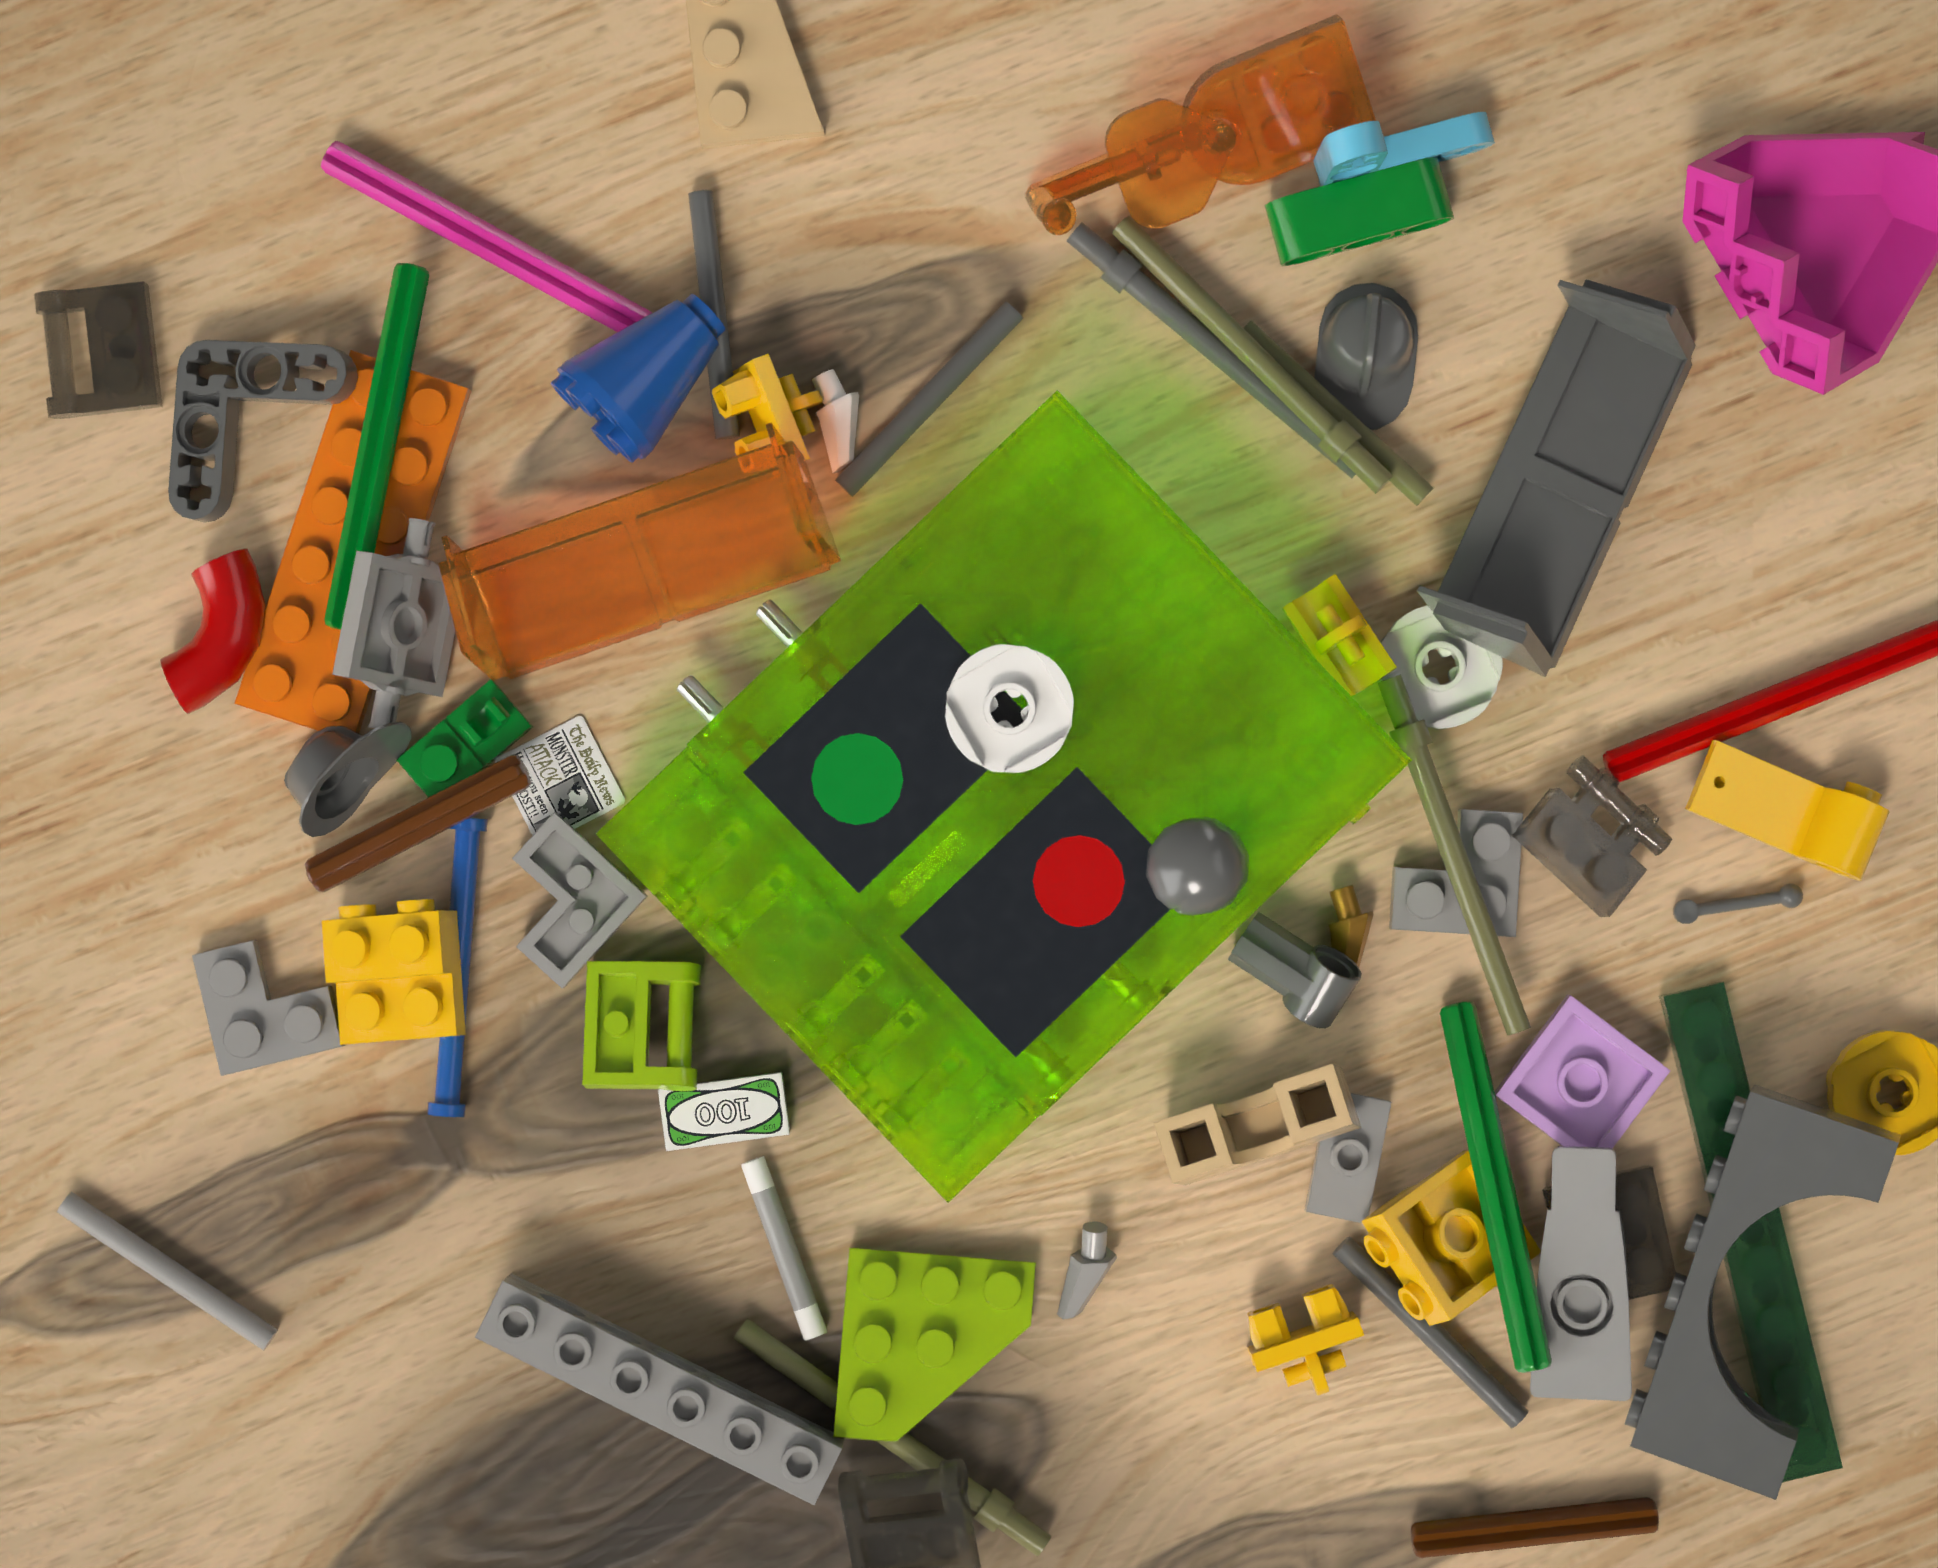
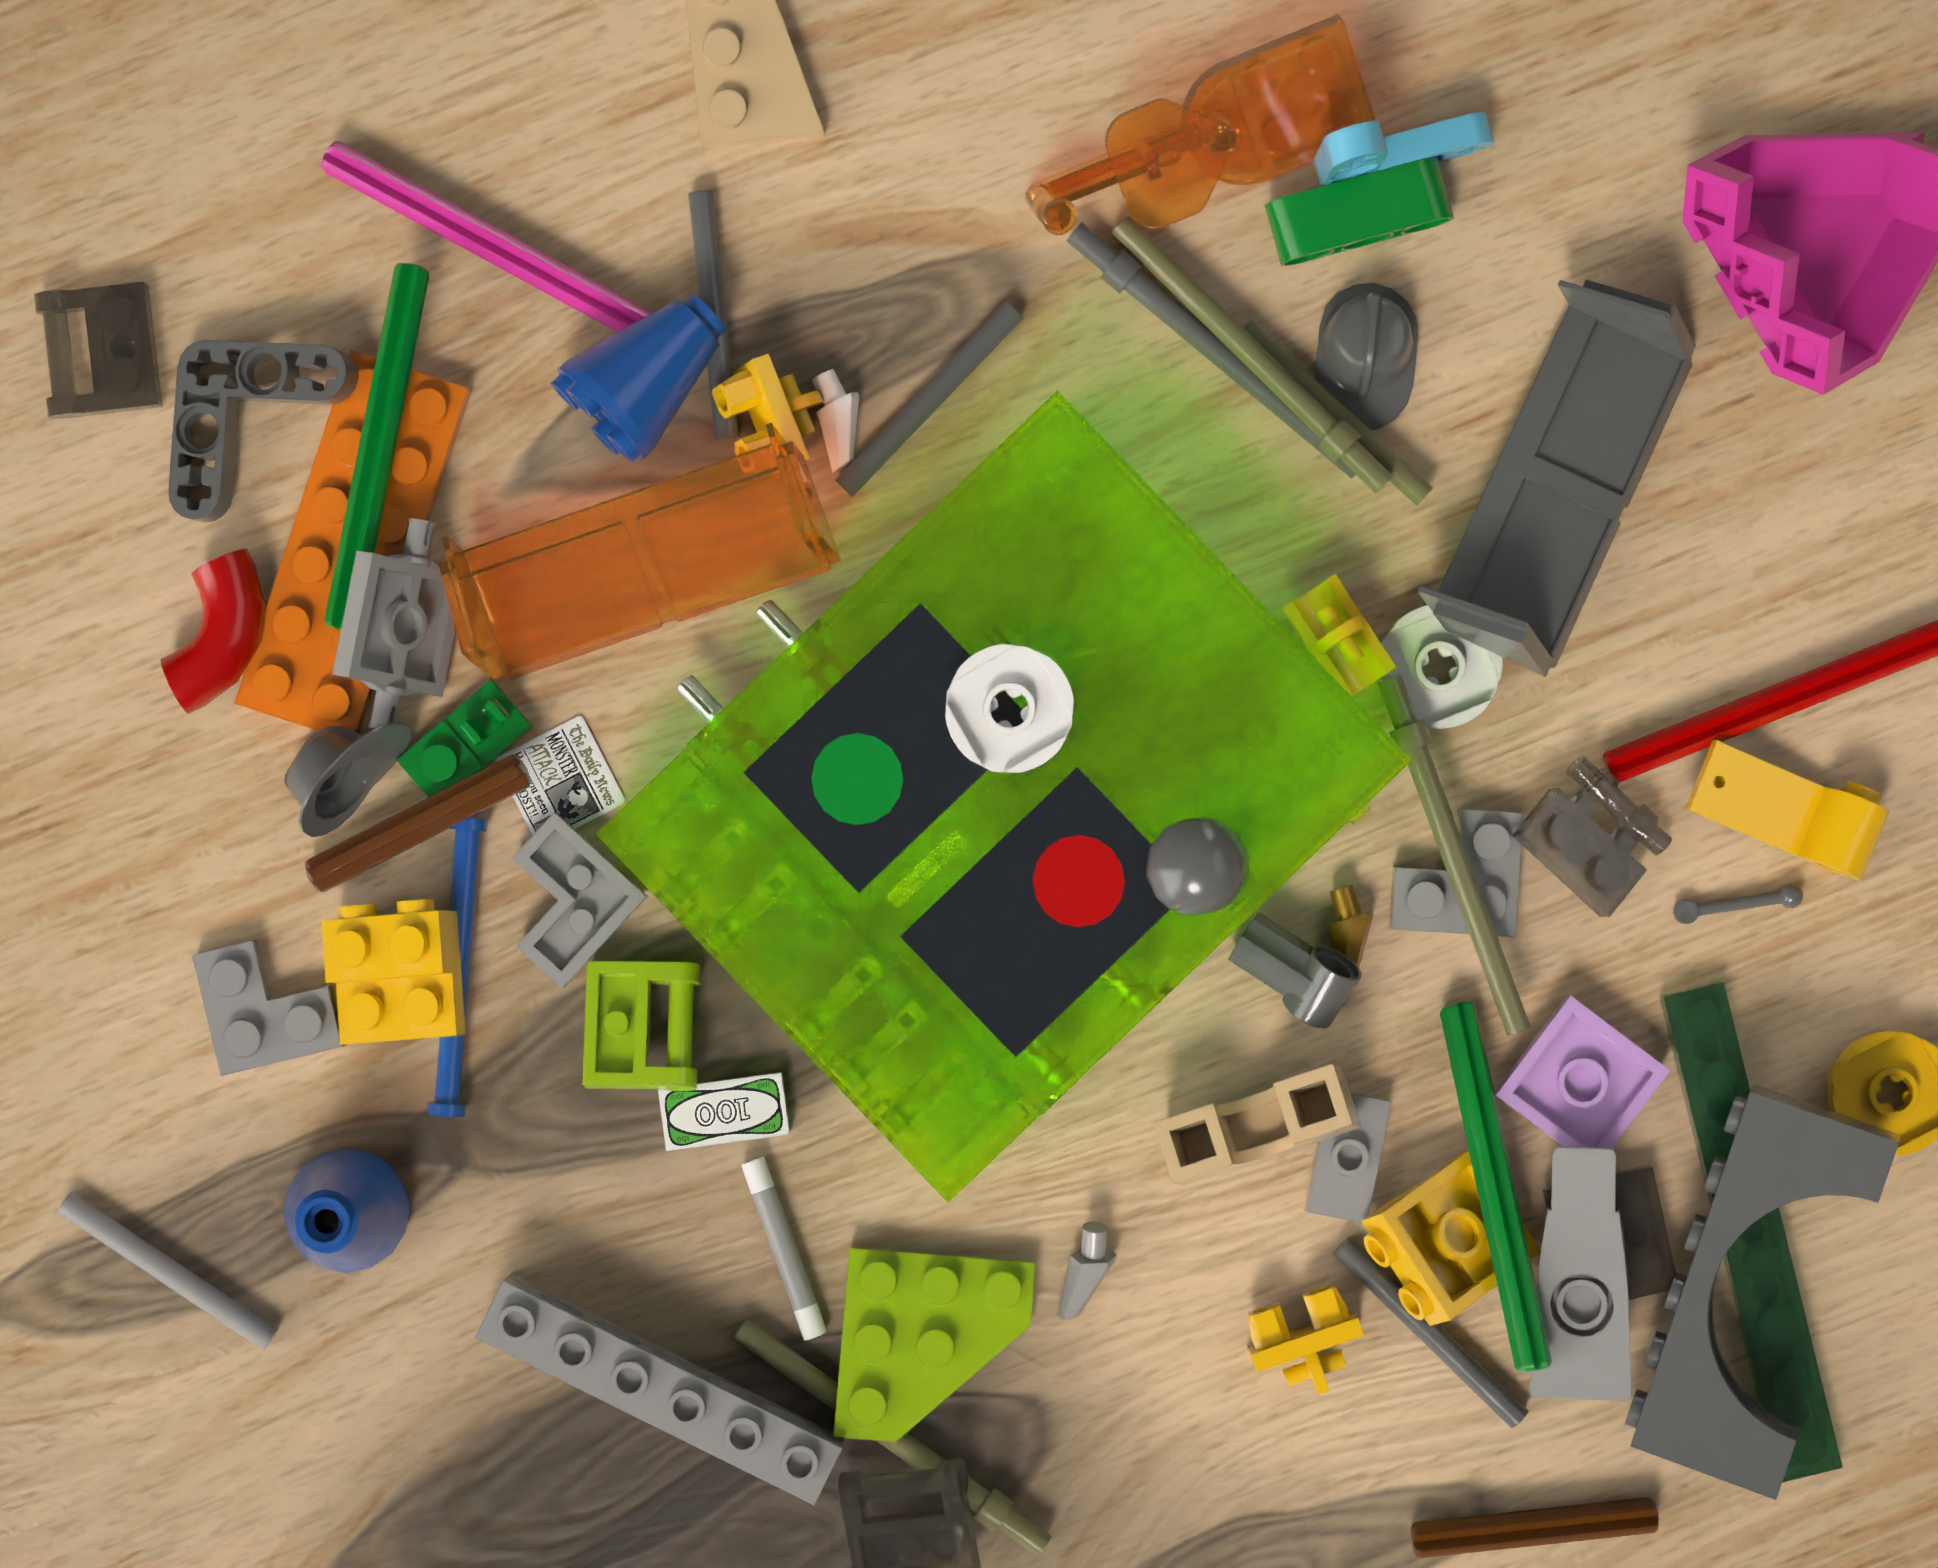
(364, 1196): none -> blue cone

